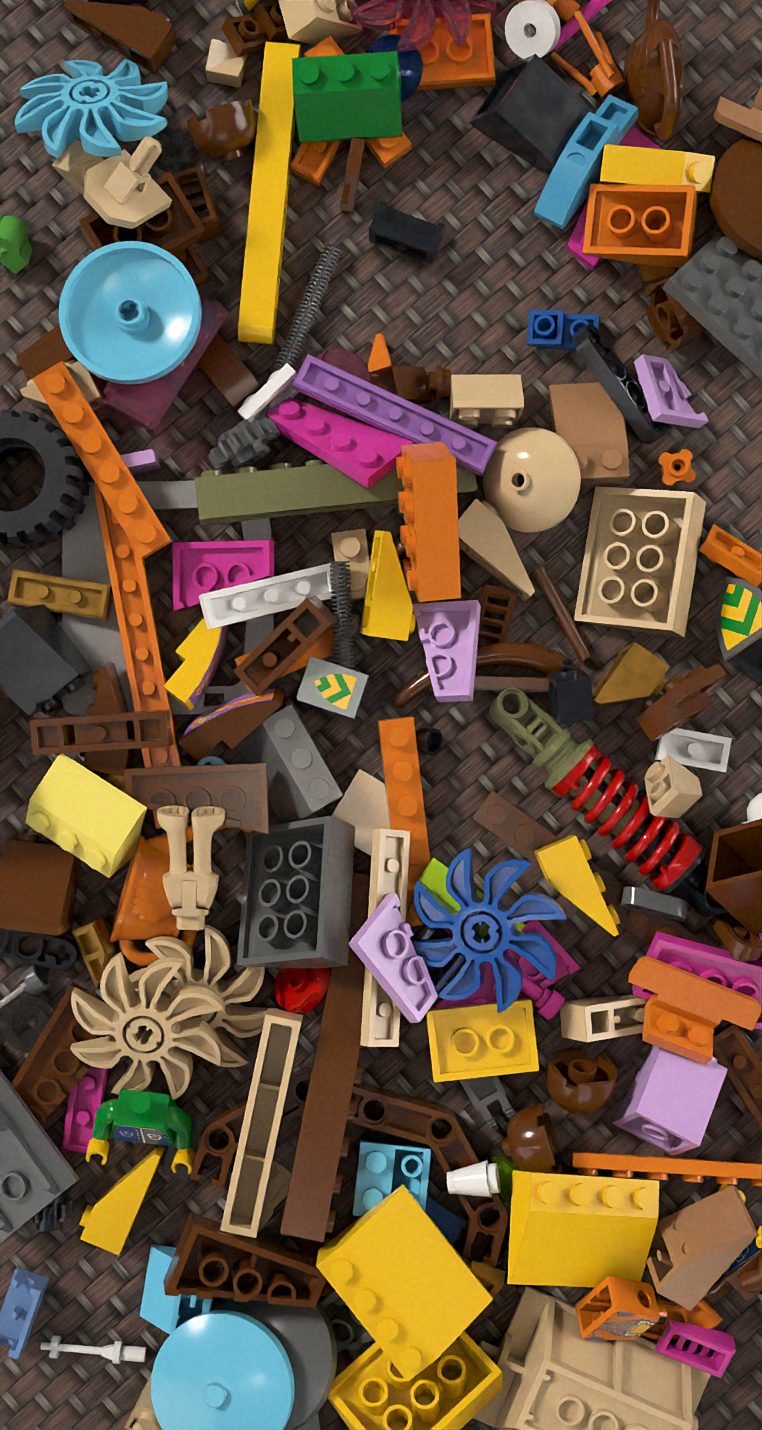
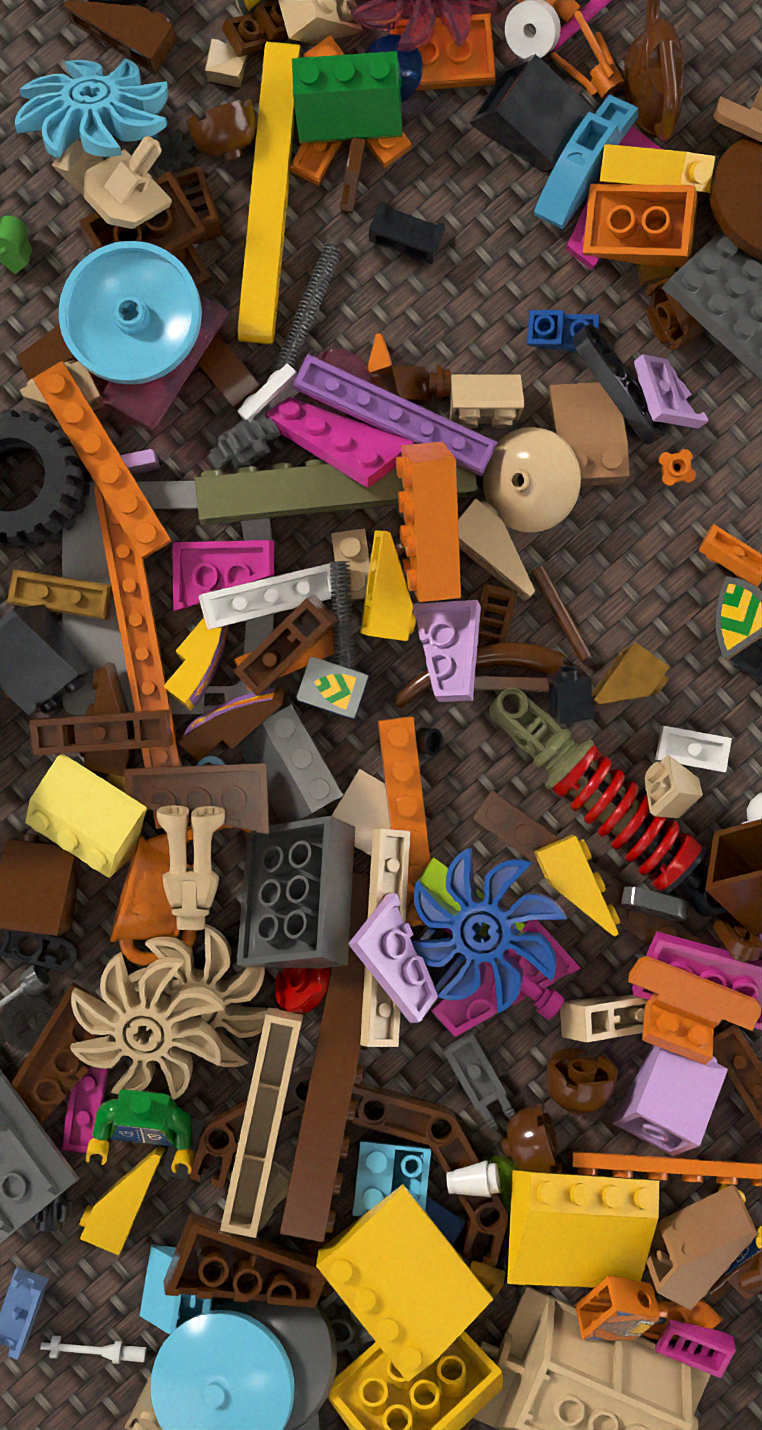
(95, 948): pearl gold tile -> none
(481, 1041): yellow plate -> none
(640, 560): tan slope -> none
(680, 703): reddish brown plate -> none

